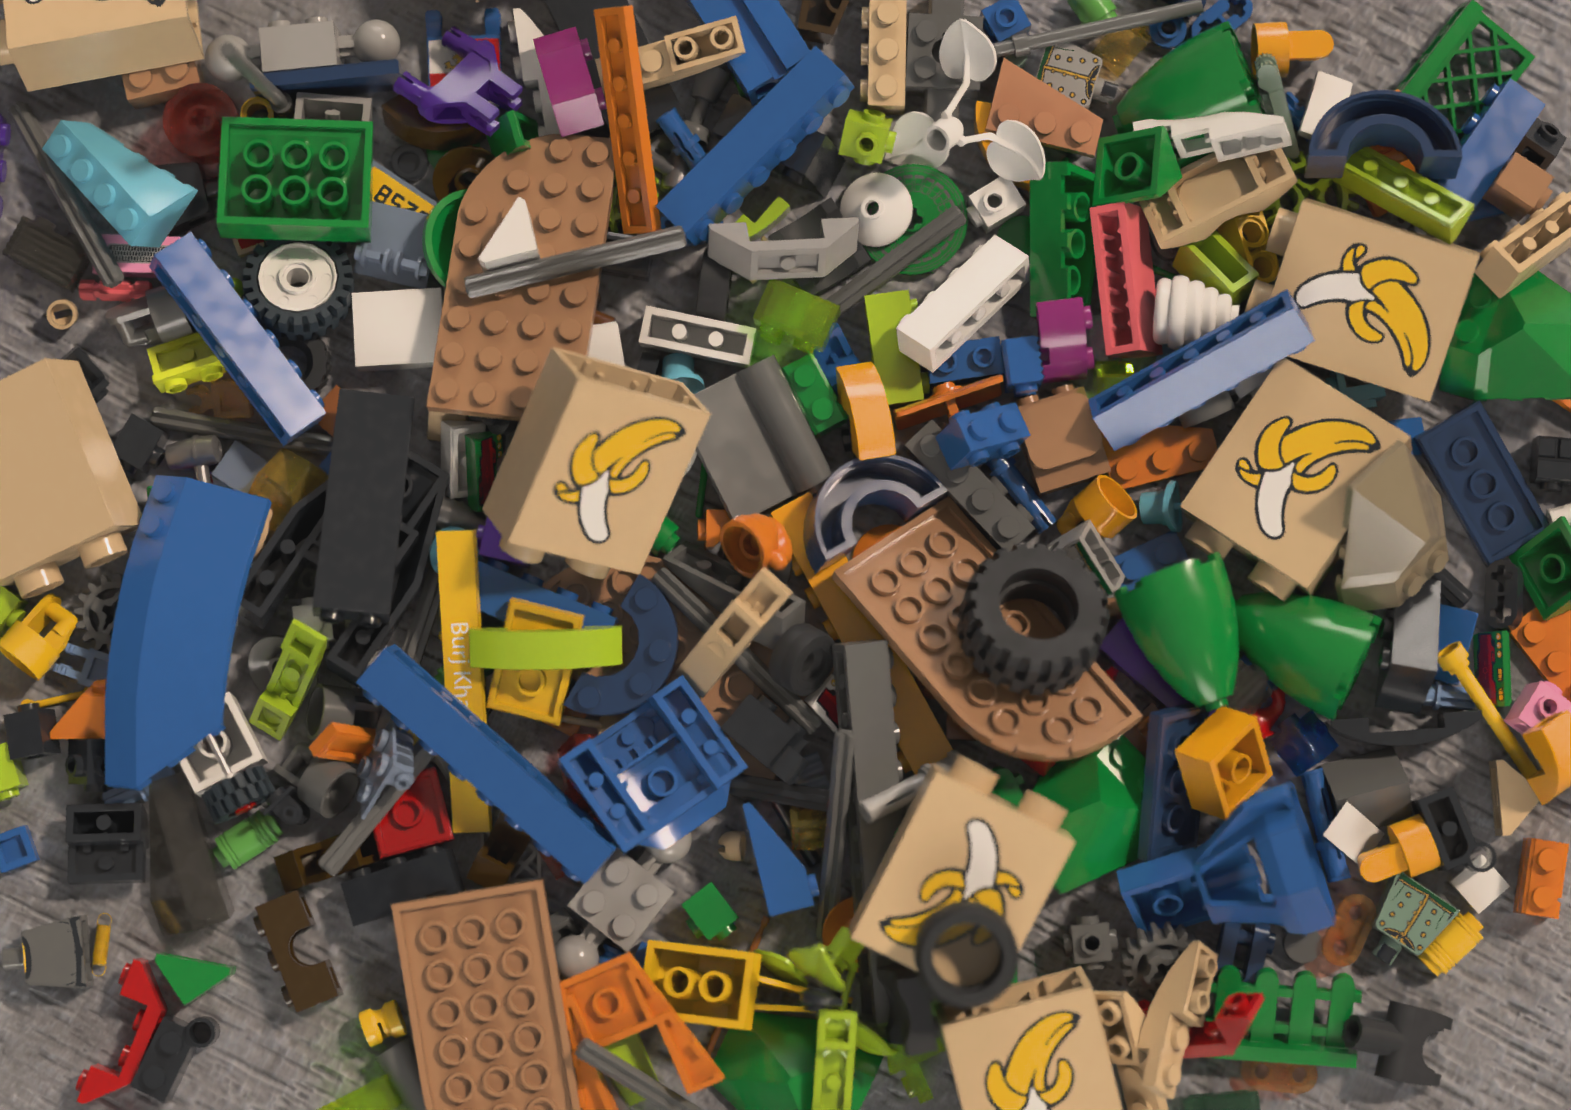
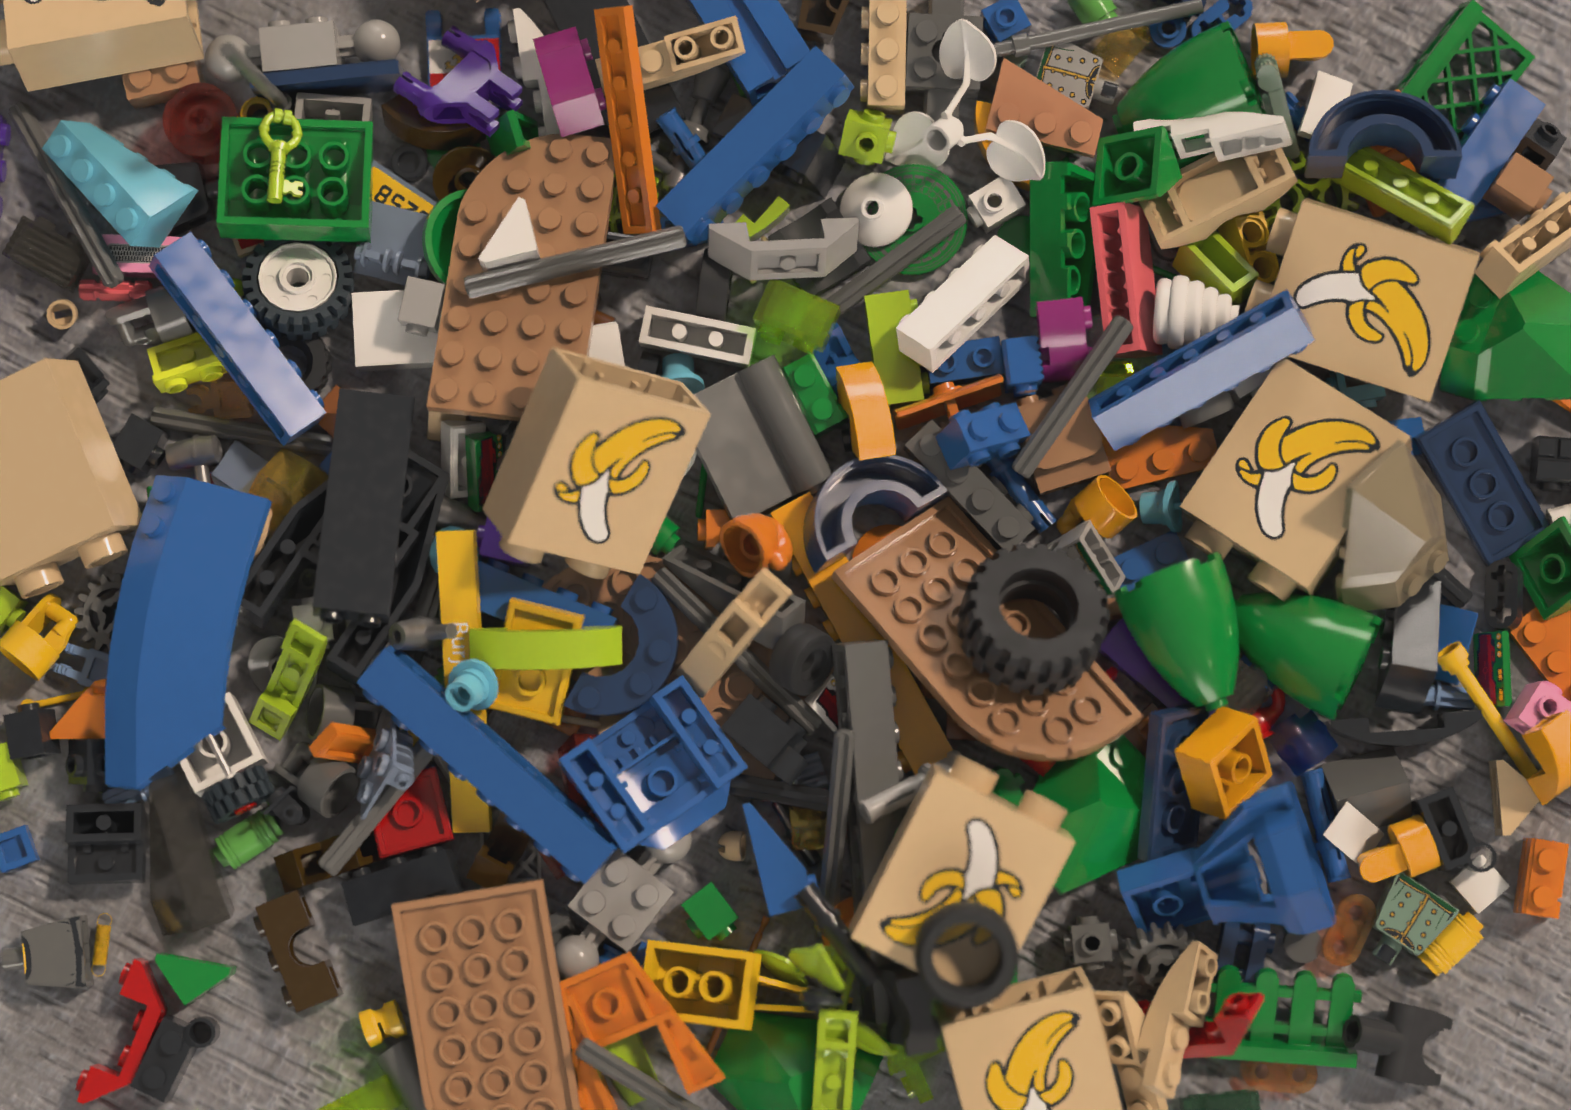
(277, 184): none -> lime piece
(420, 633): none -> flat silver piece
(421, 306): none -> light grey brick
(471, 686): none -> medium azure piece
(836, 932): none -> black pin
(1072, 396): none -> dark grey axle

